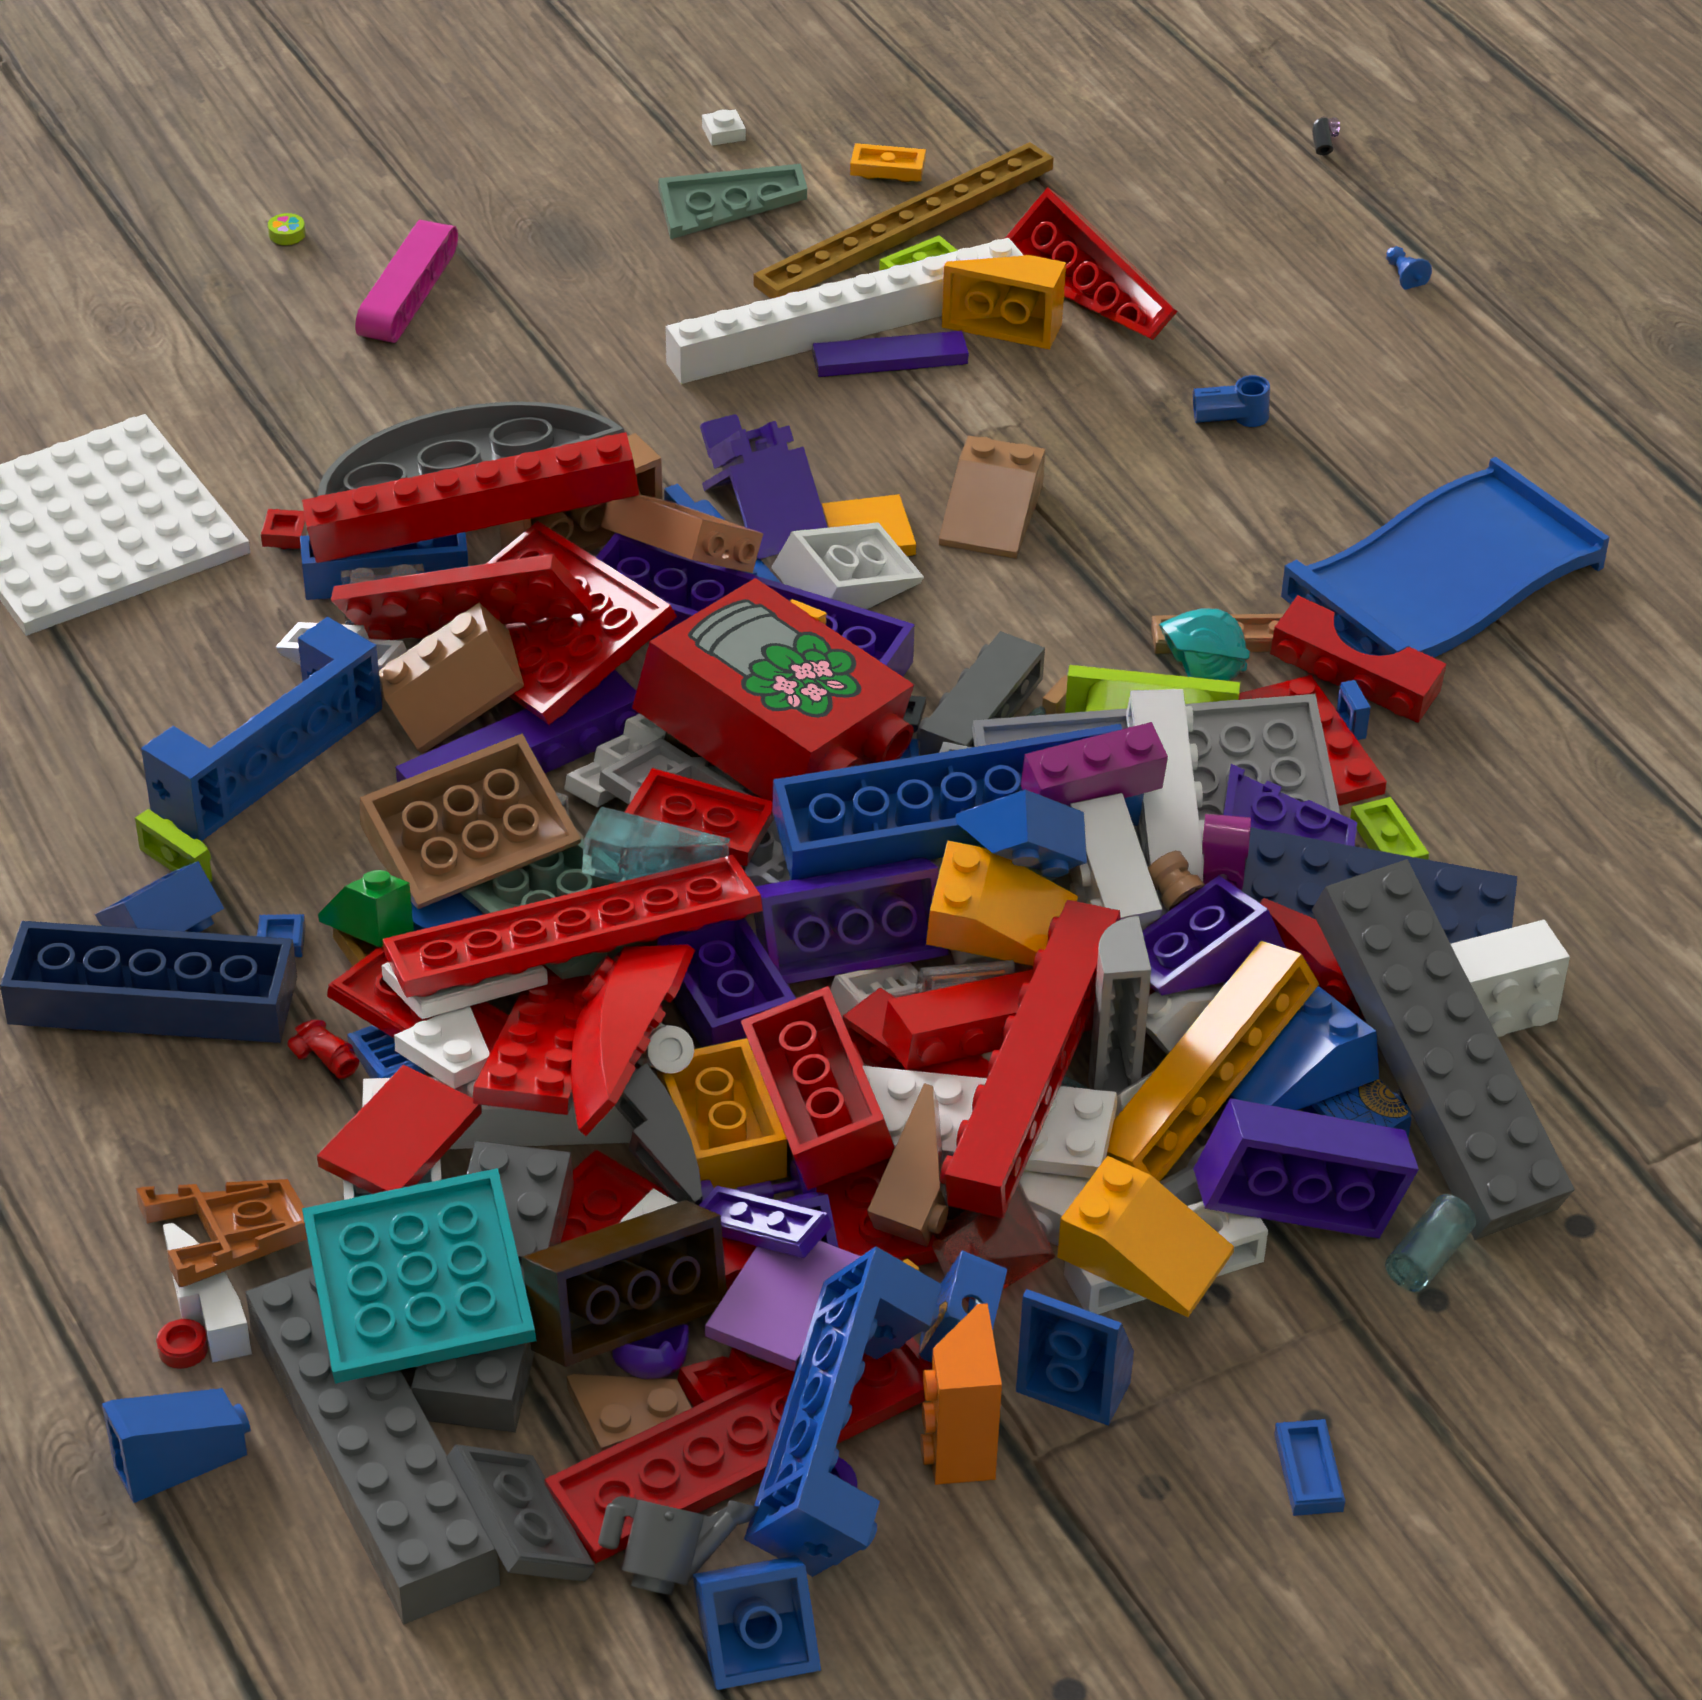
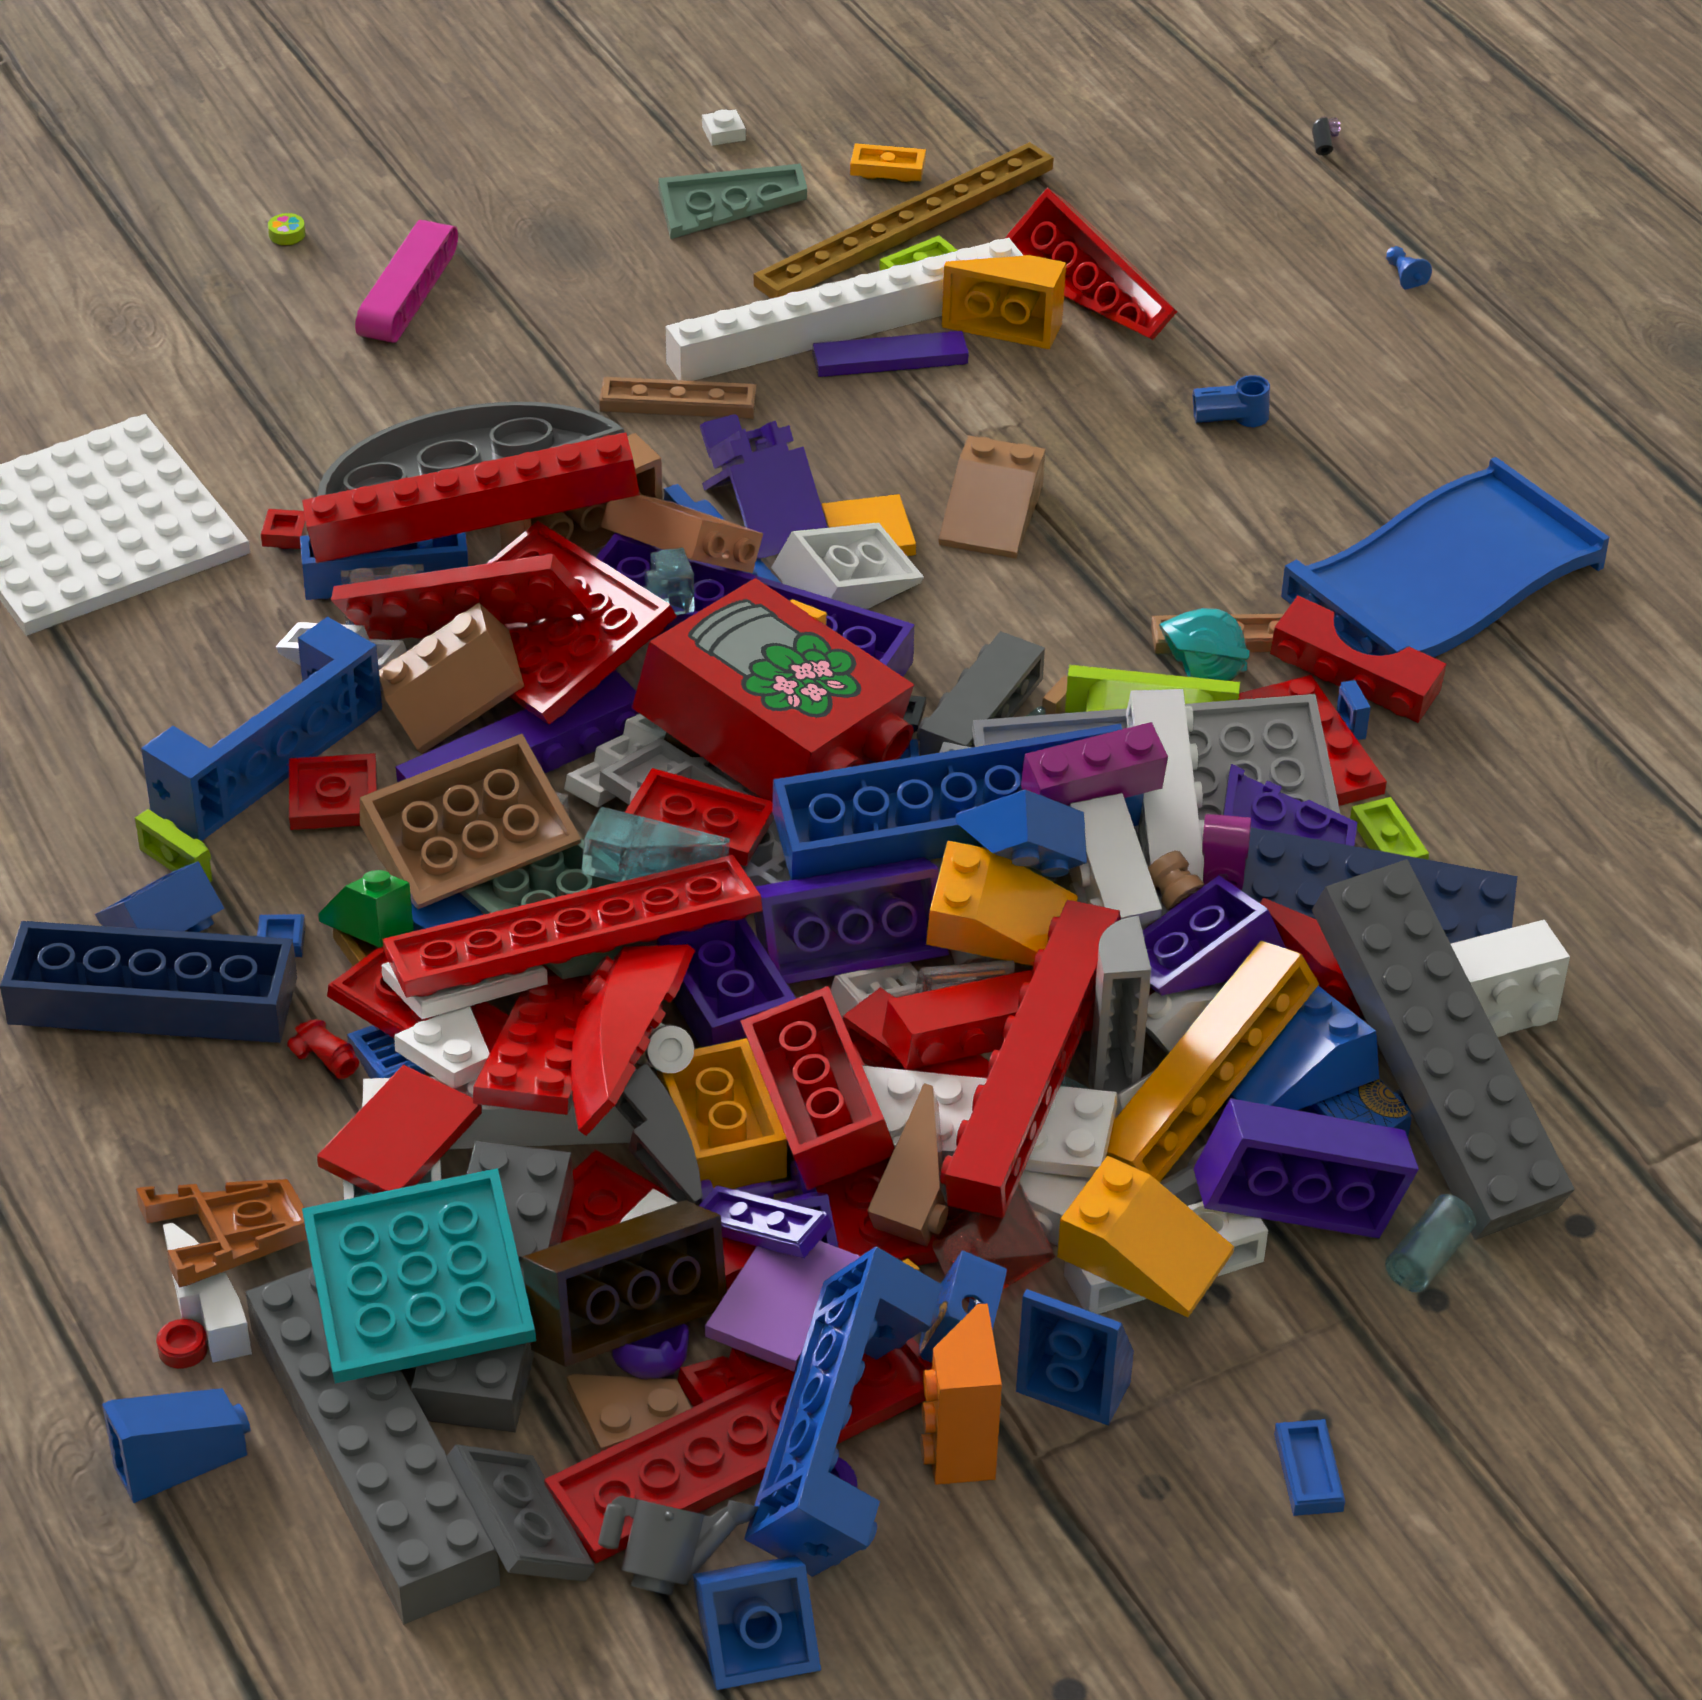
(329, 789): none -> red plate
(672, 579): none -> clear light blue brick
(677, 397): none -> medium nougat tile

